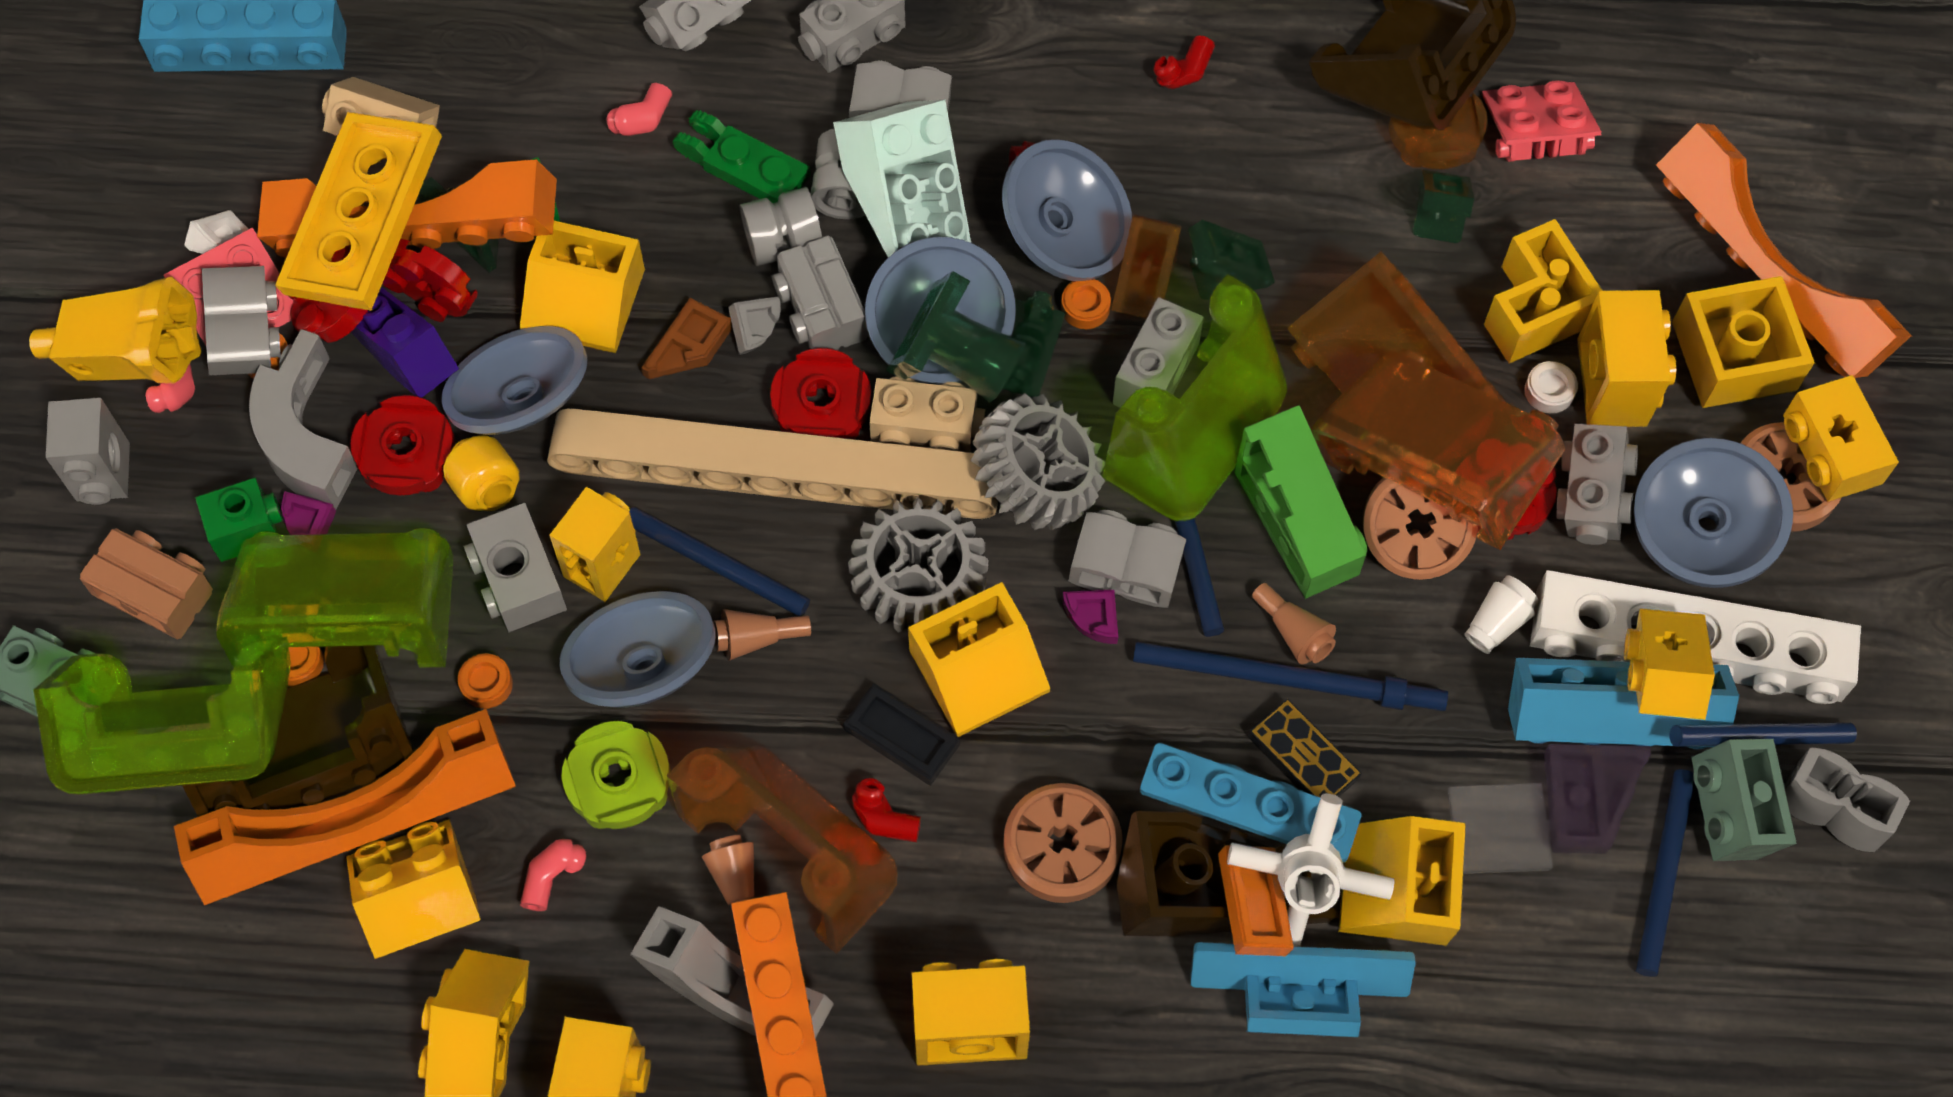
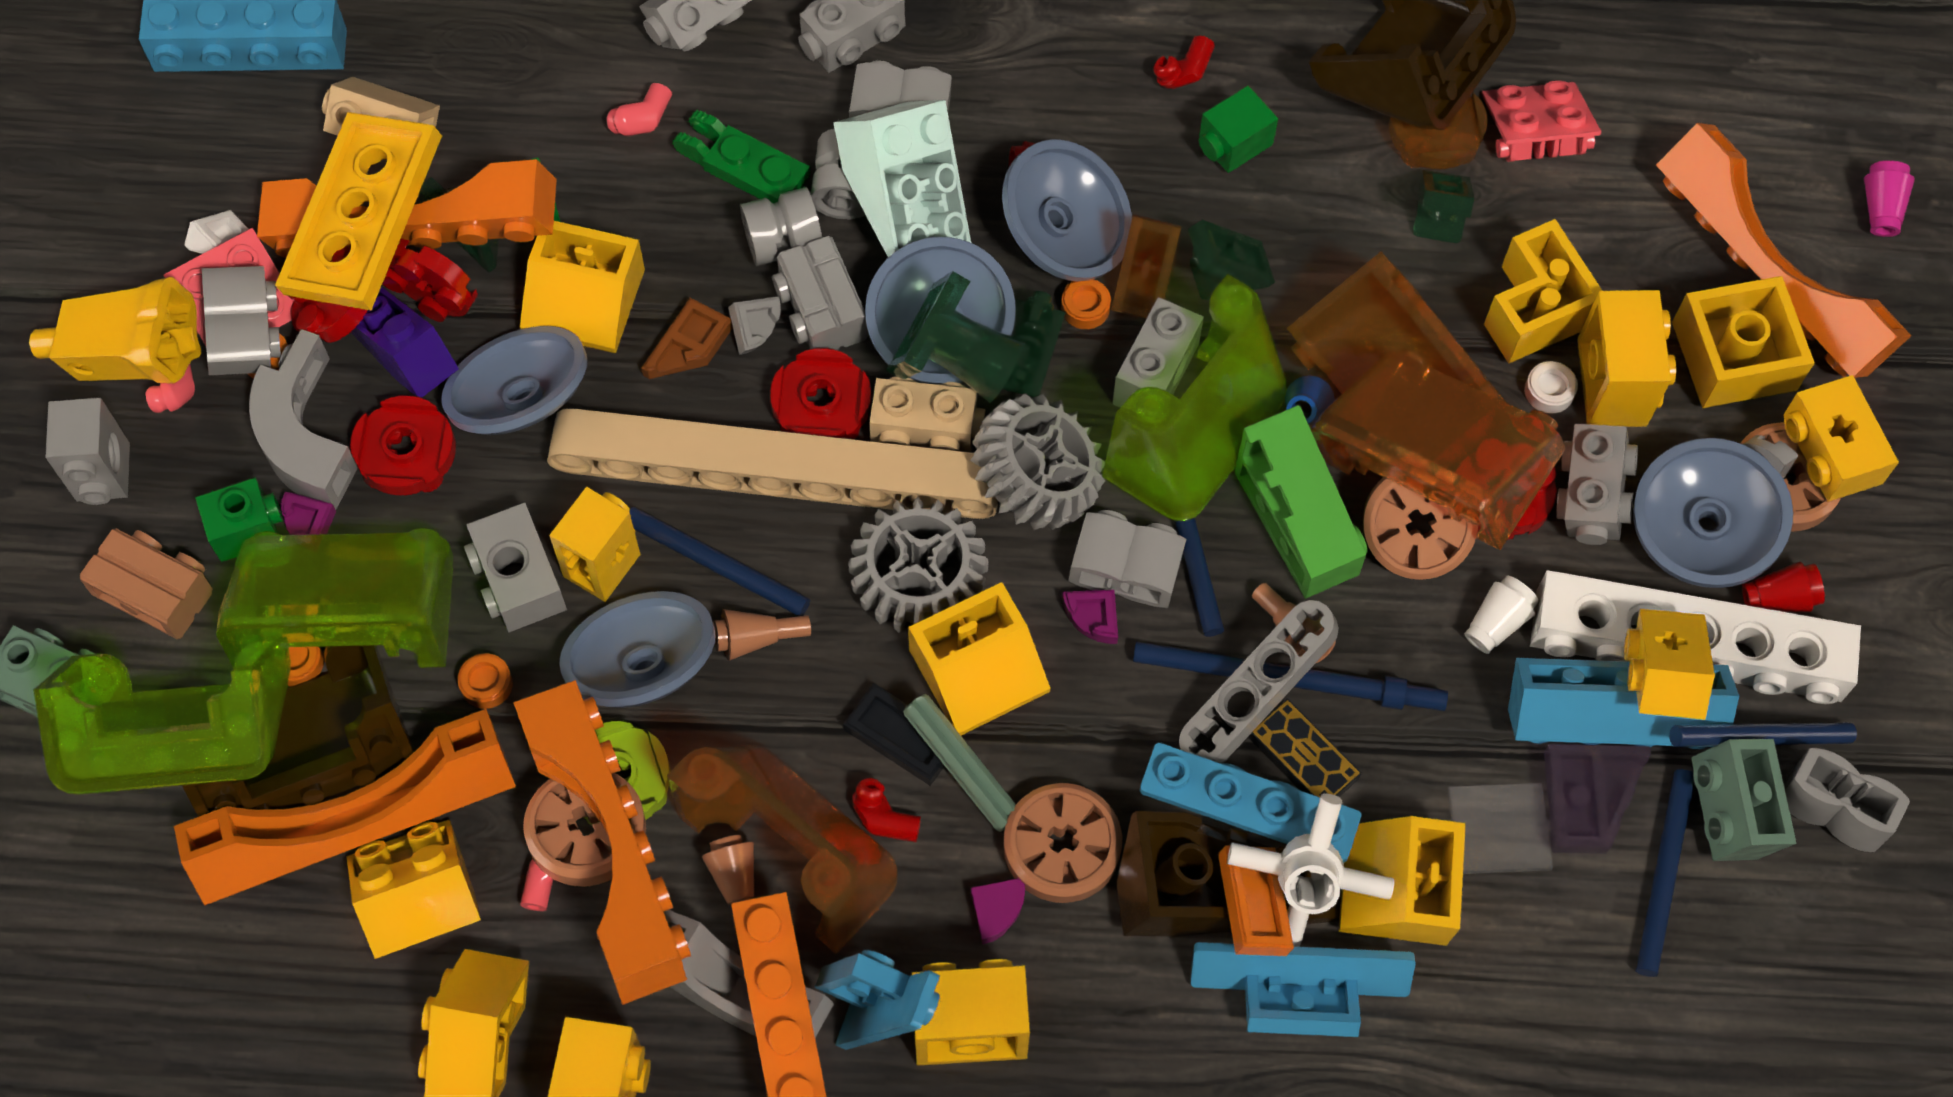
(481, 473): yellow head -> none
(567, 853): none -> nougat wheel
(633, 931): none -> orange arch
(879, 997): none -> dark azure bracket
(960, 760): none -> sand green axle
(997, 907): none -> magenta tile
(1237, 129): none -> green brick
(1266, 690): none -> light grey beam
(1313, 391): none -> blue cone
(1777, 454): none -> light grey tile
(1787, 589): none -> red cone
(1887, 195): none -> dark pink cone

